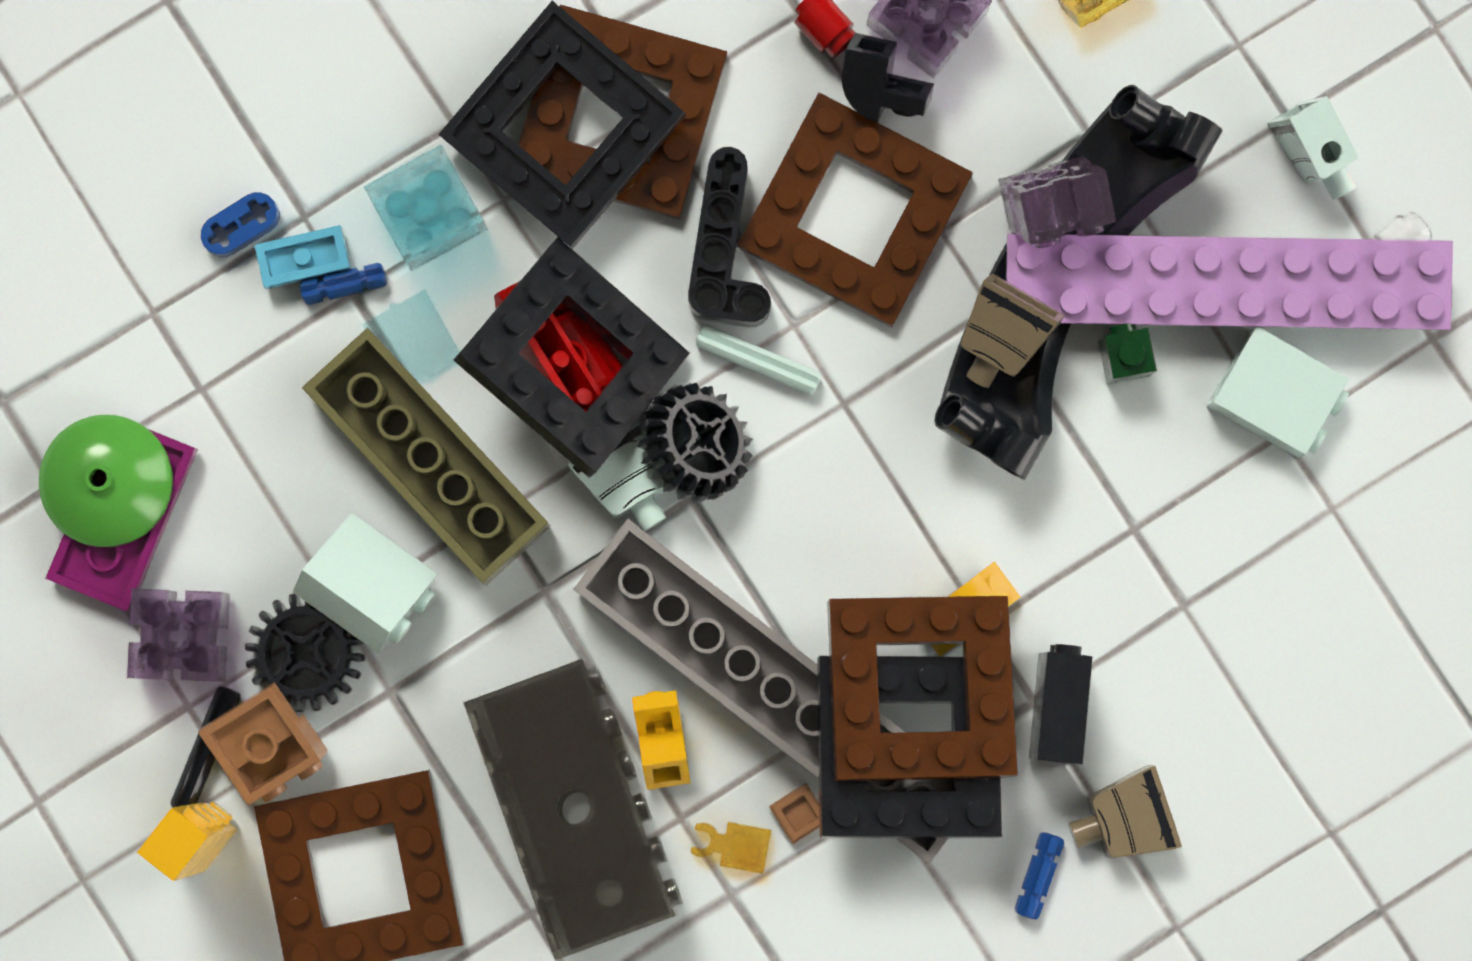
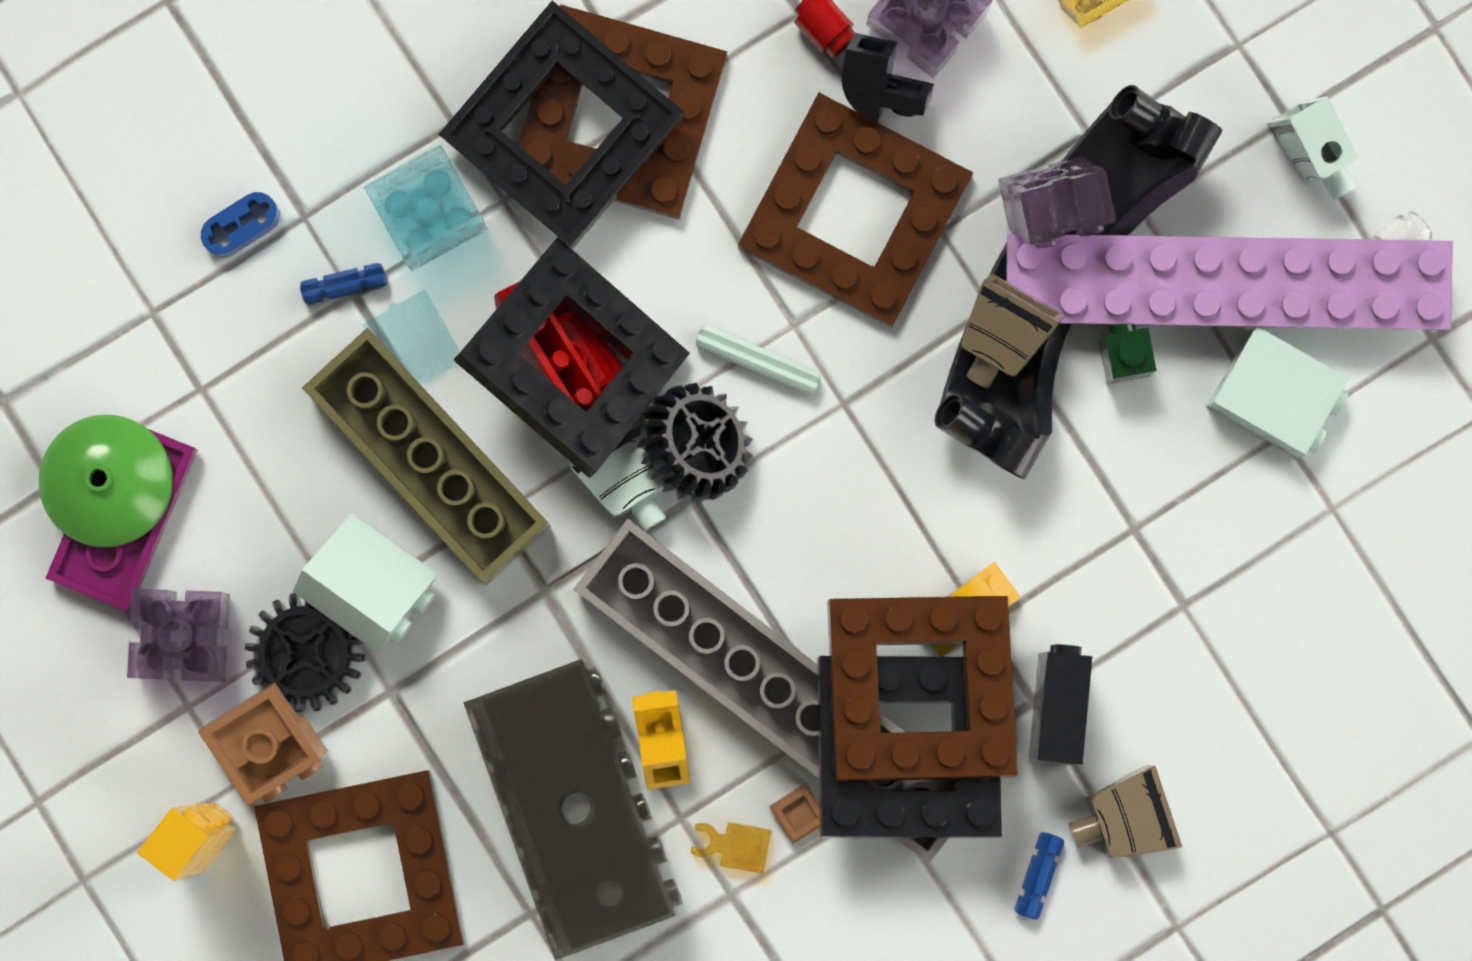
(201, 758): black axle -> none
(302, 257): medium azure plate -> none
(725, 236): black beam -> none

